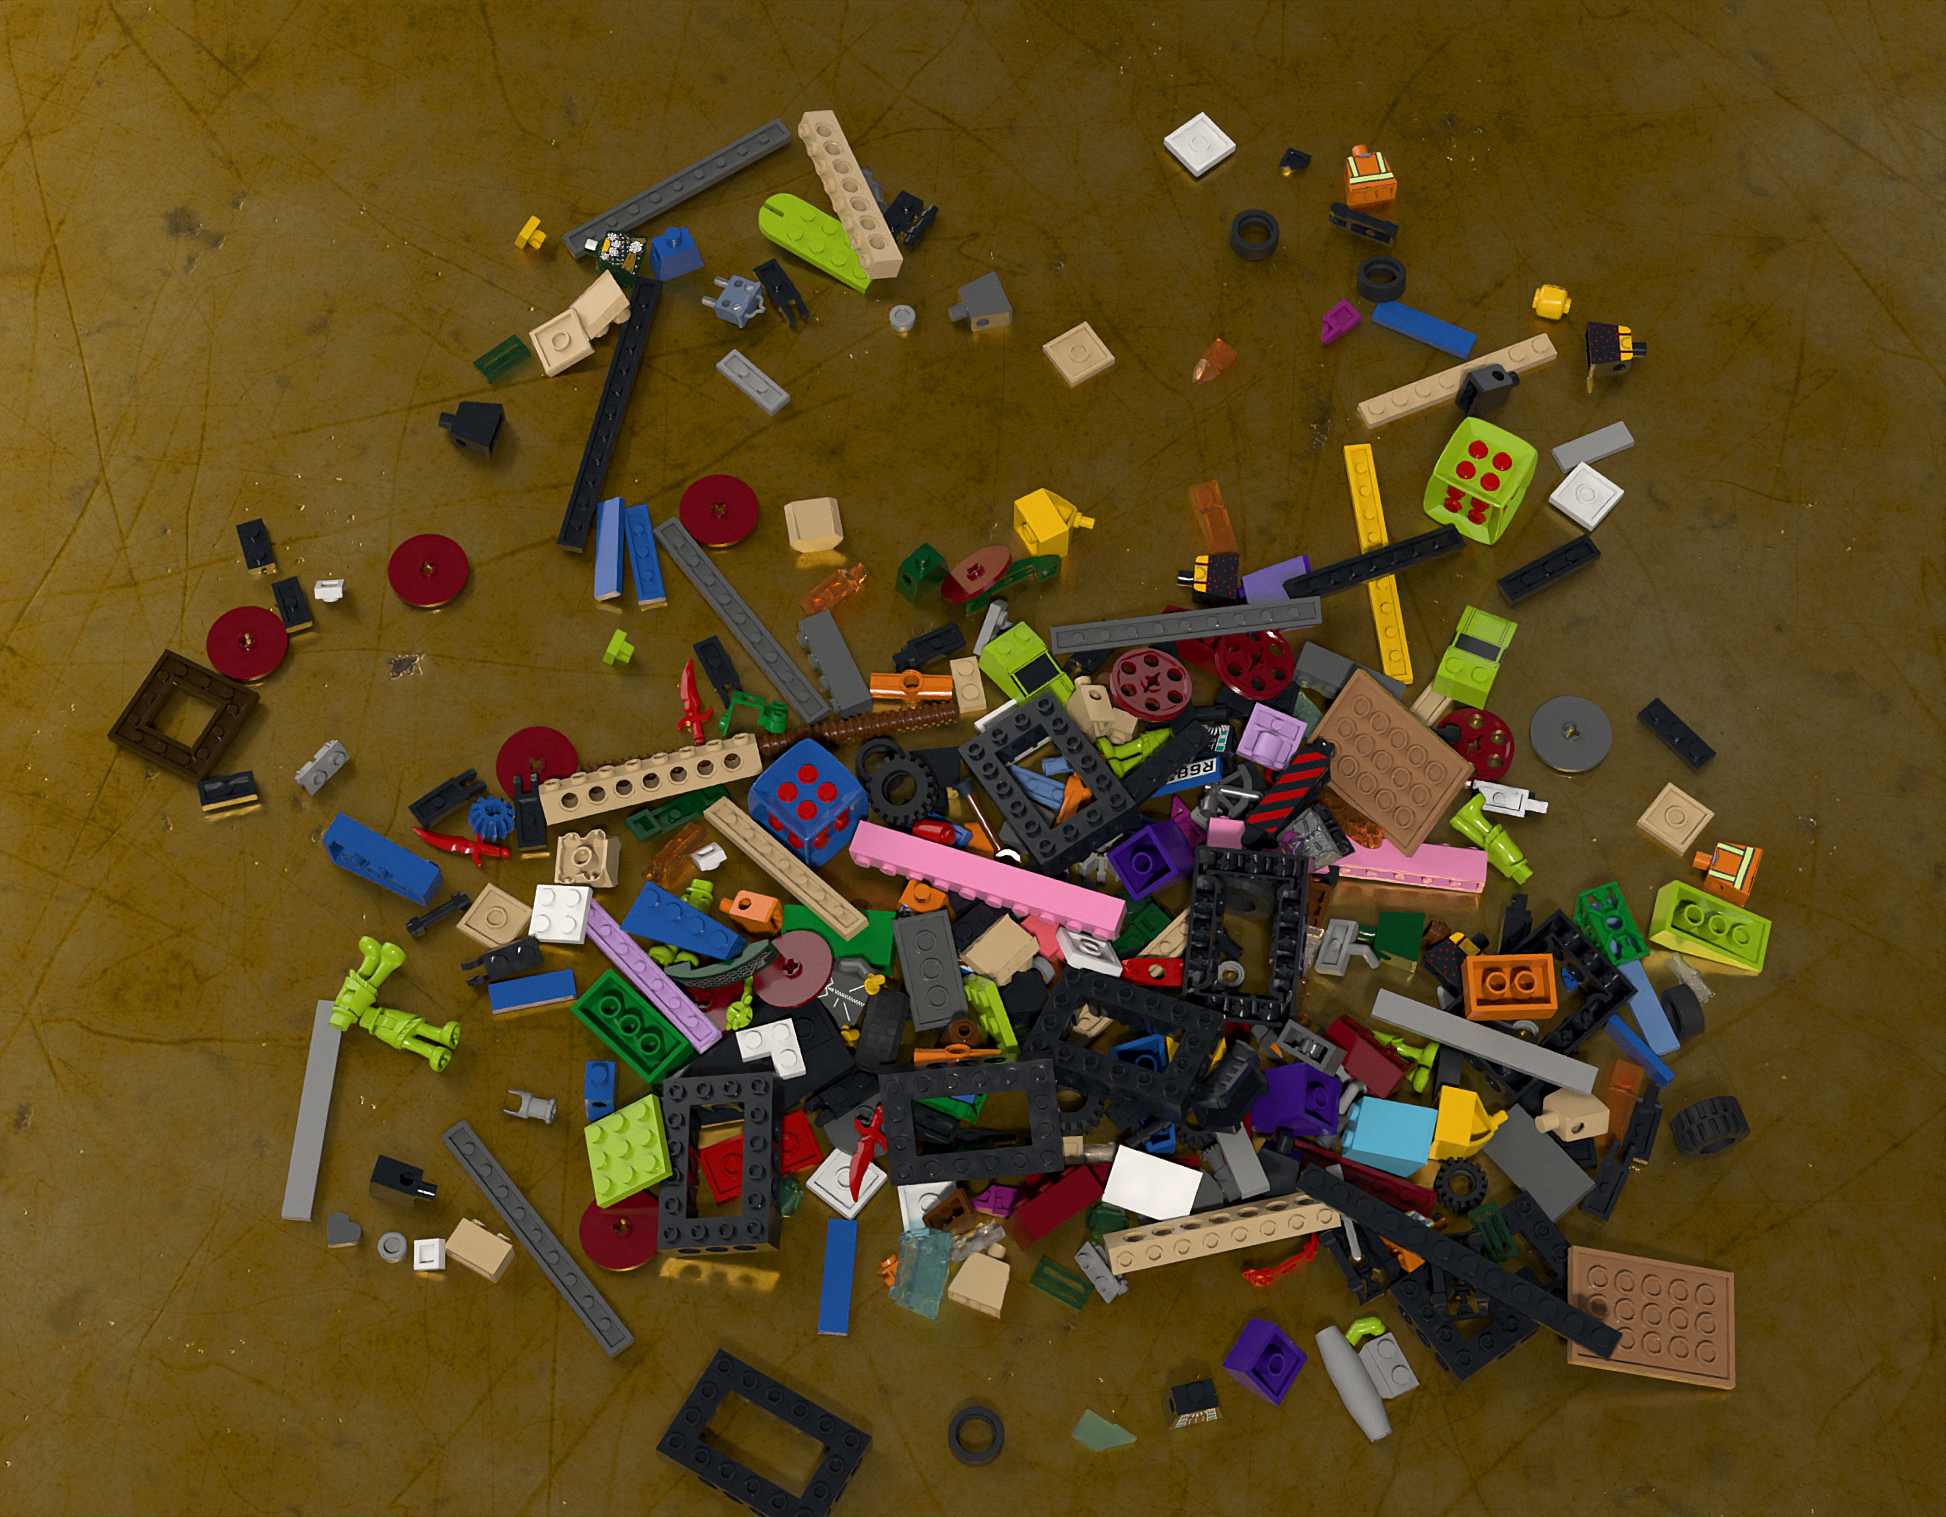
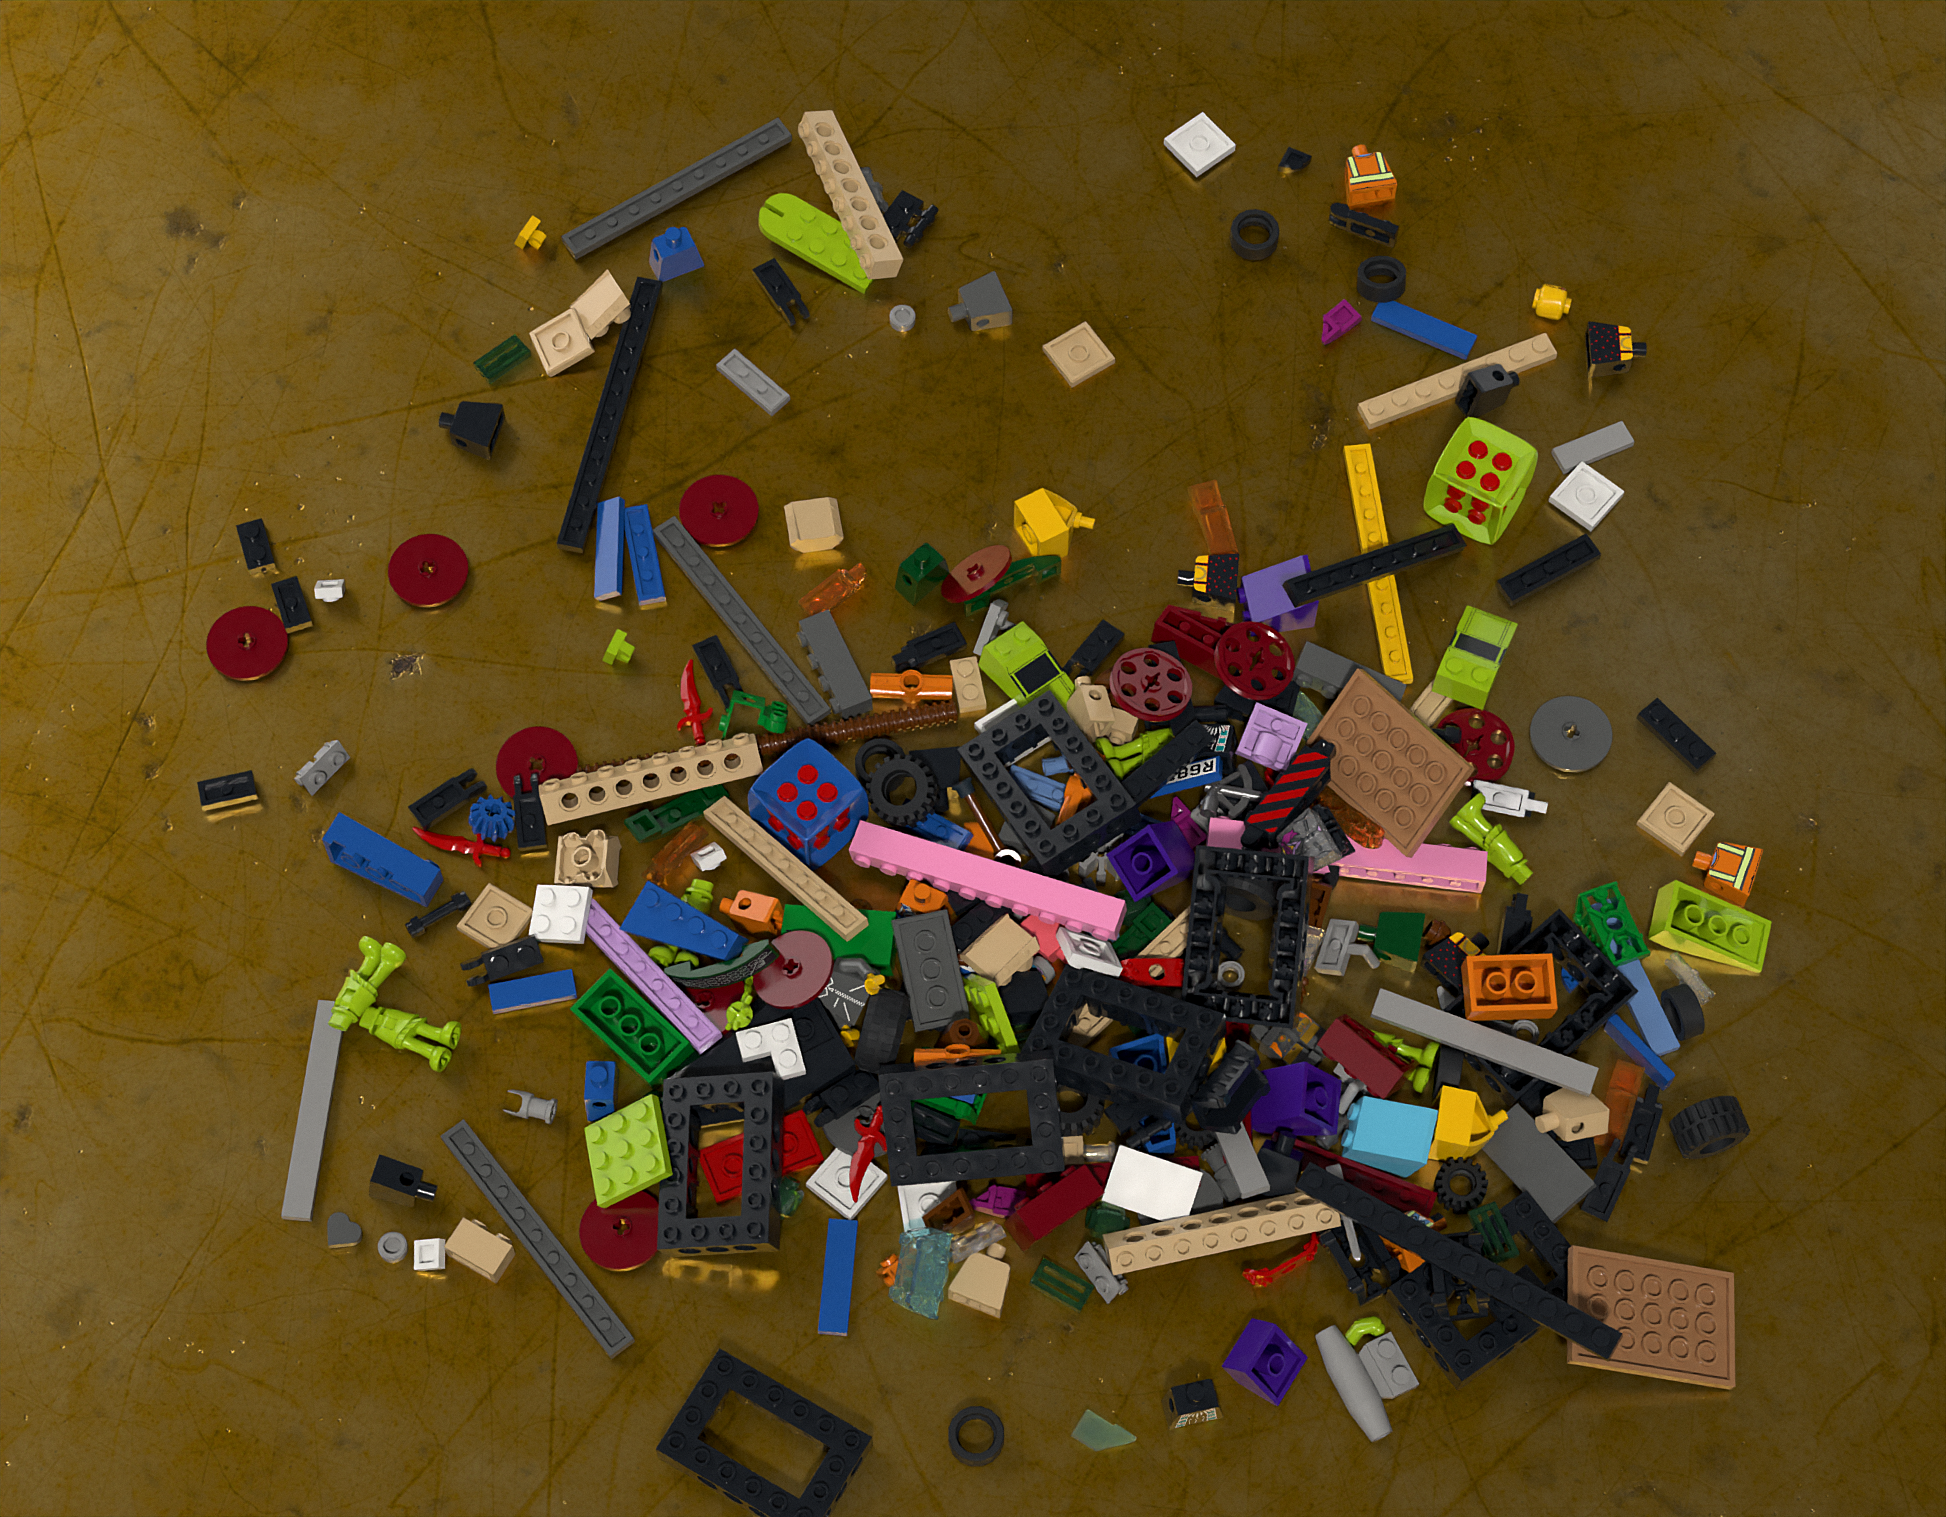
(172, 670): dark brown plate -> none
(619, 254): torso -> none
(737, 300): sand blue piece -> none
(935, 831): red brick -> none
(1187, 625): dark grey plate -> none
(1213, 362): clear orange plate -> none
(1311, 1048): dark grey brick -> none

